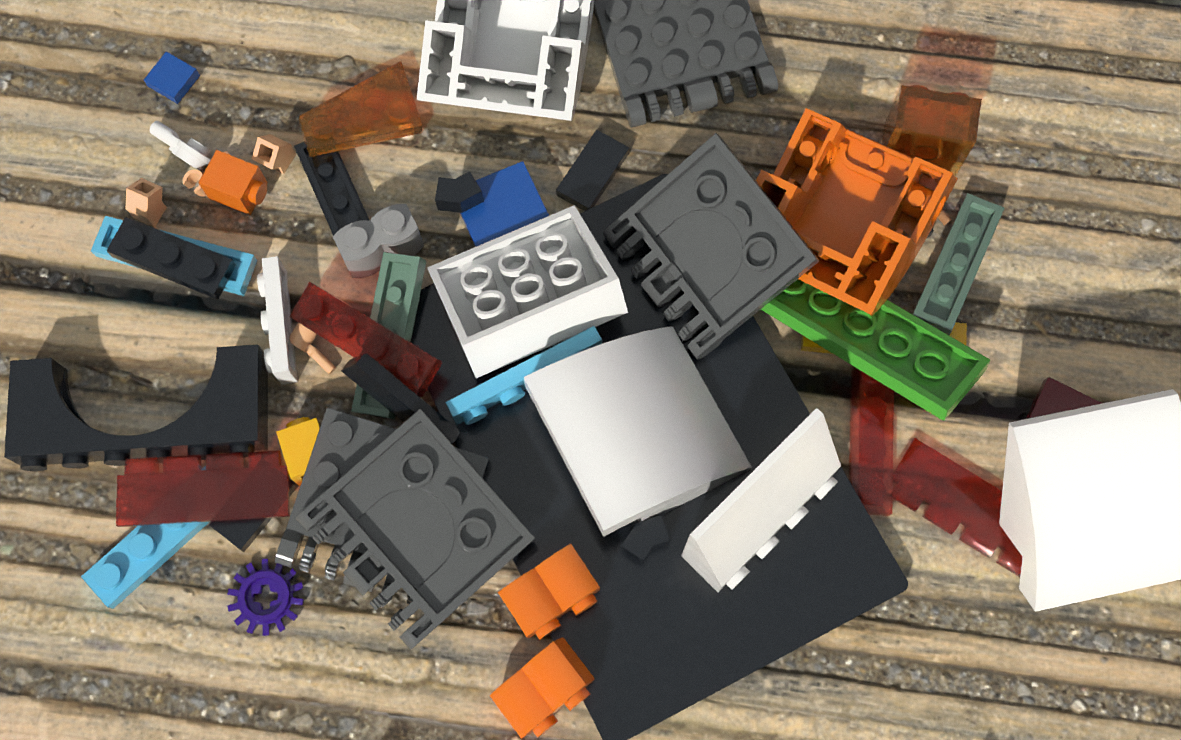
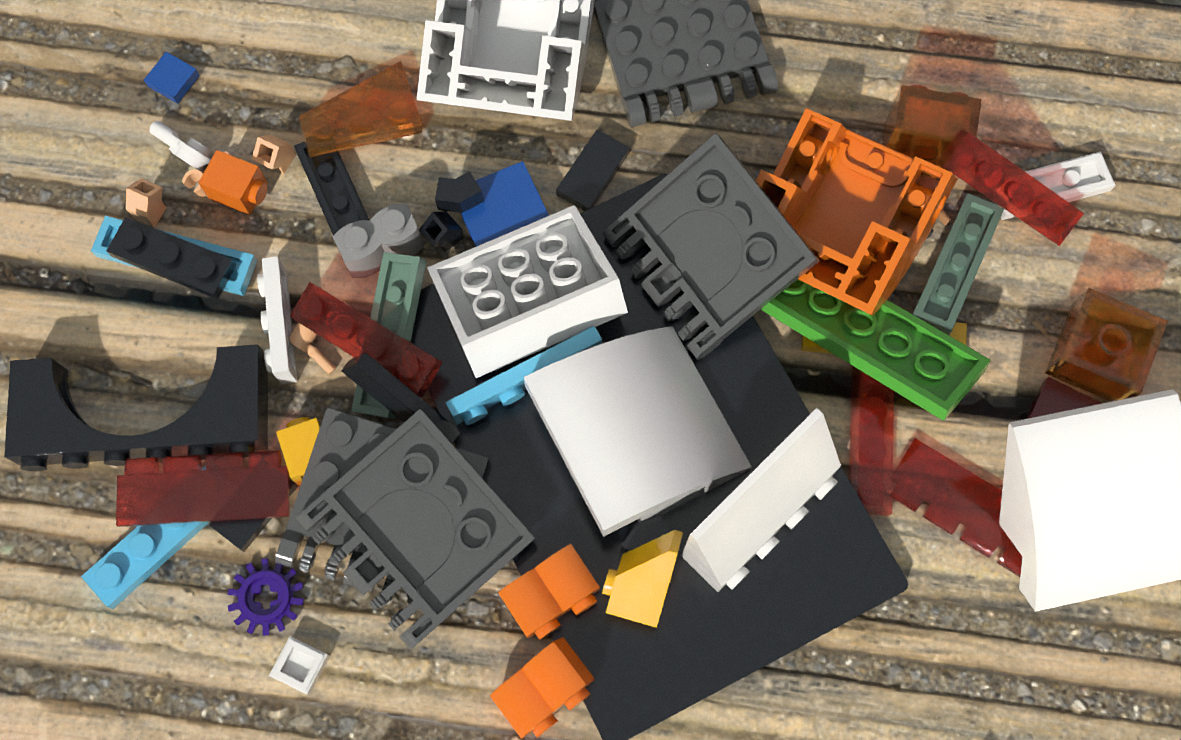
(299, 665): none -> white tile
(442, 230): none -> black piece
(643, 580): none -> yellow slope
(1010, 187): none -> clear red plate
(1074, 178): none -> white tile
(1106, 346): none -> clear orange brick

